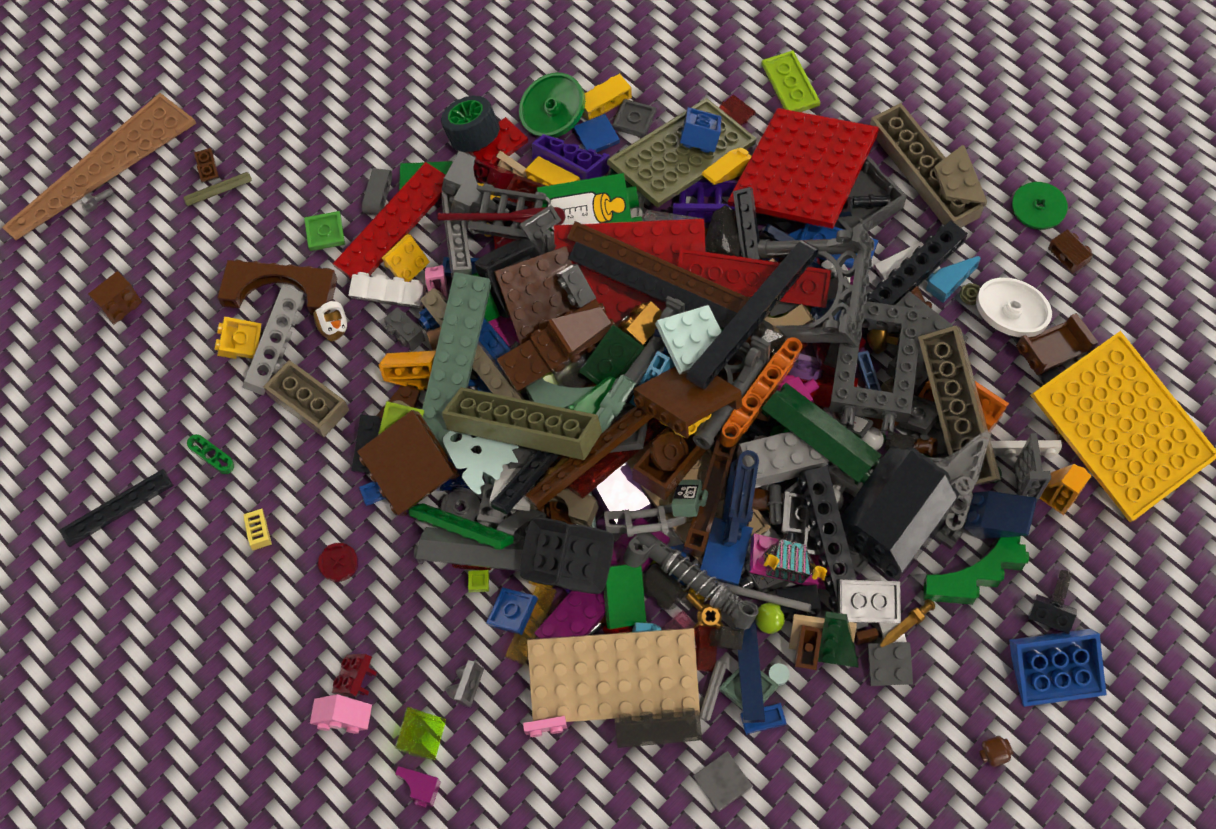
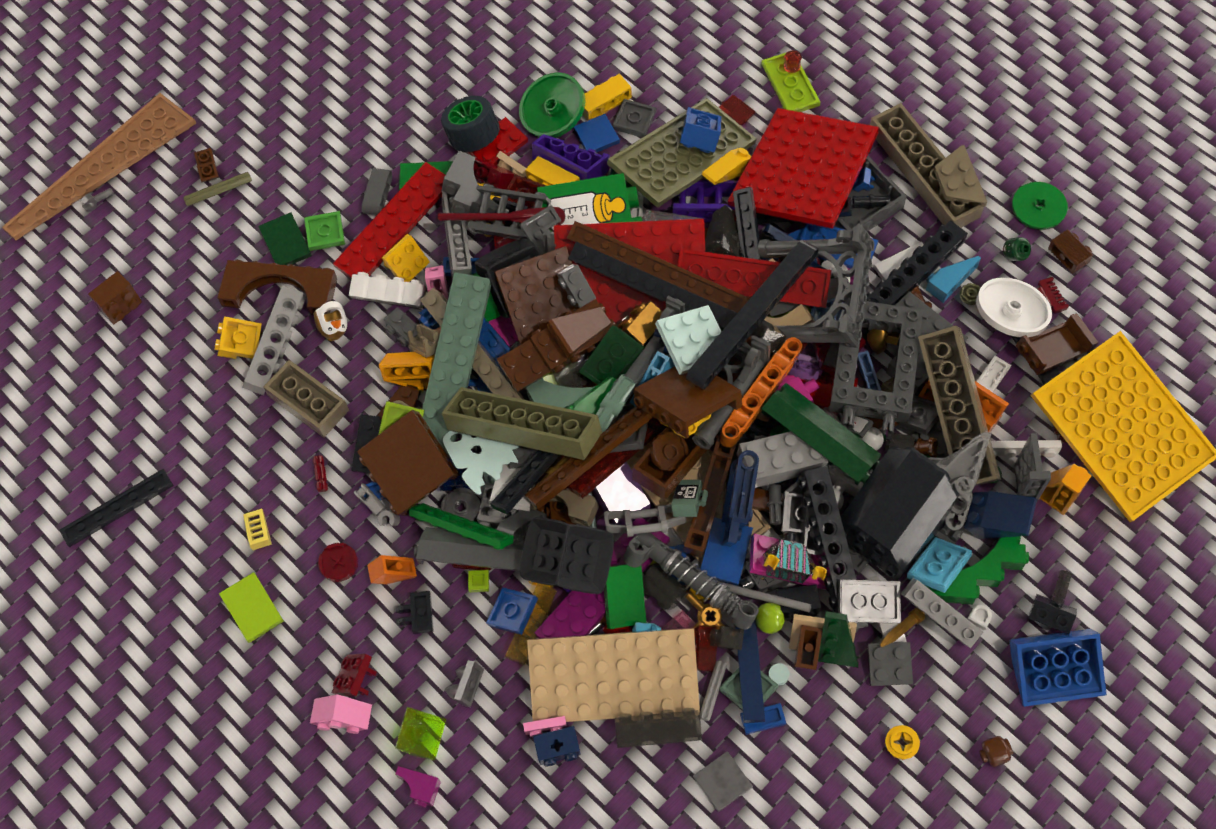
(207, 446): green beam -> none
(251, 607): none -> lime tile
(285, 240): none -> dark green tile
(320, 473): none -> dark red axle
(377, 506): none -> light grey piece
(391, 569): none -> orange slope
(421, 613): none -> black hinge
(425, 342): none -> dark tan hinge
(546, 743): none -> dark blue brick
(792, 61): none -> clear red wheel
(863, 180): none -> blue tile
(866, 636): reddish brown tile -> none
(909, 736): none -> yellow gear
(939, 564): none -> medium azure tile
(941, 613): none -> light grey brick
(980, 616): none -> white tile
(993, 373): none -> white plate
(1017, 249): none -> dark green head
(1050, 295): none -> dark red piece

